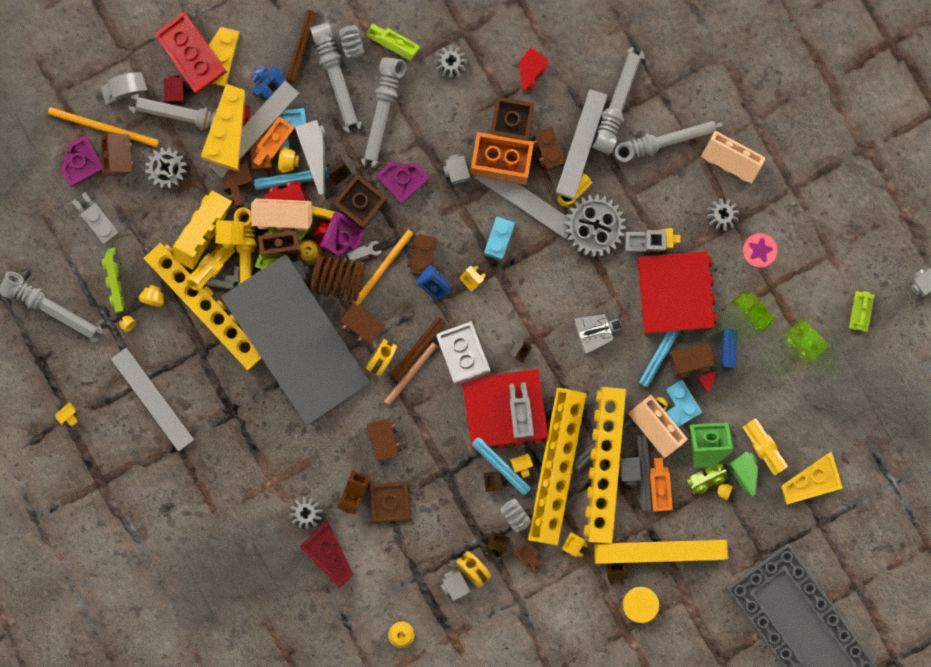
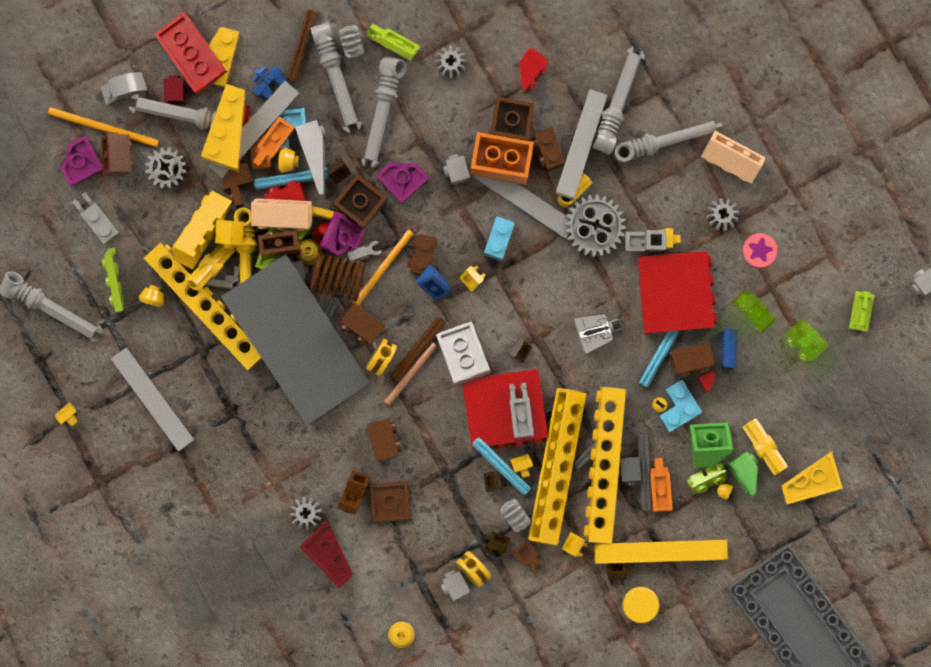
(127, 323): yellow hinge -> none
(657, 426): light nougat brick -> none

